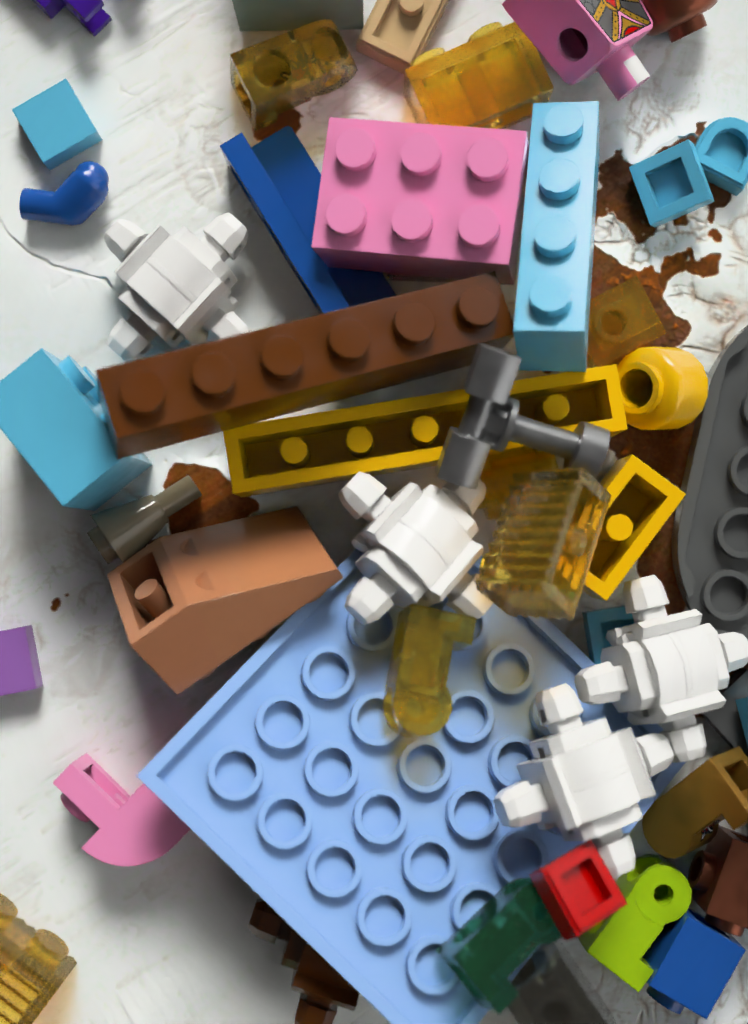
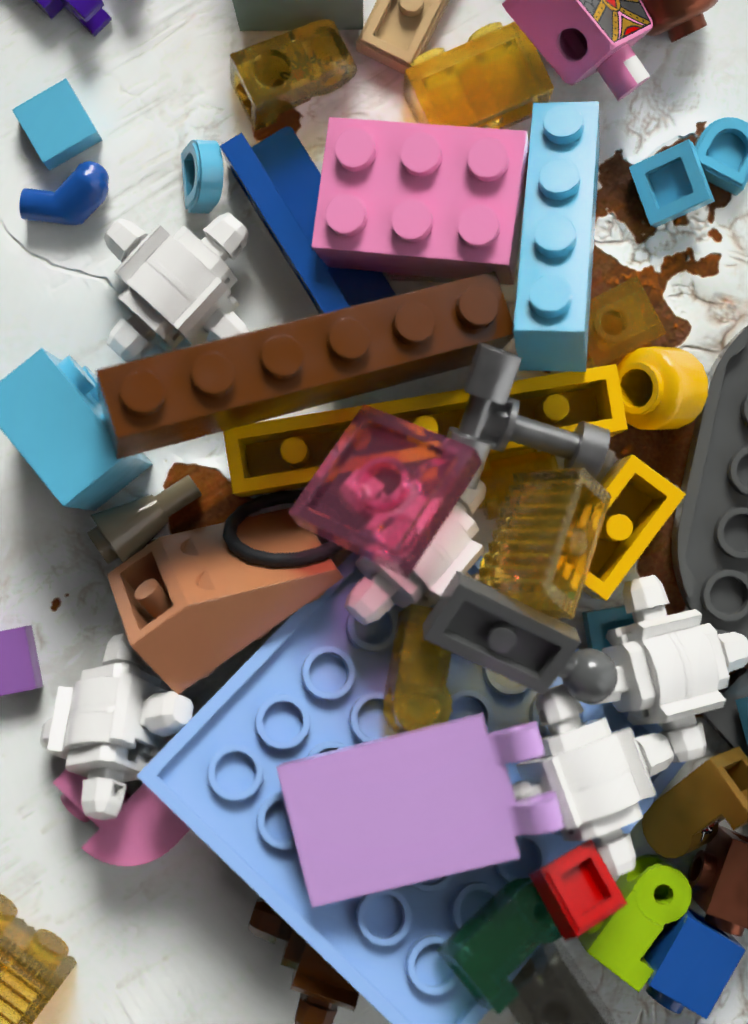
(113, 726): none -> white piece
(202, 175): none -> medium azure tile
(268, 558): none -> black piece
(386, 489): none -> clear pink plate
(412, 807): none -> lavender tile
(517, 641): none -> dark grey plate

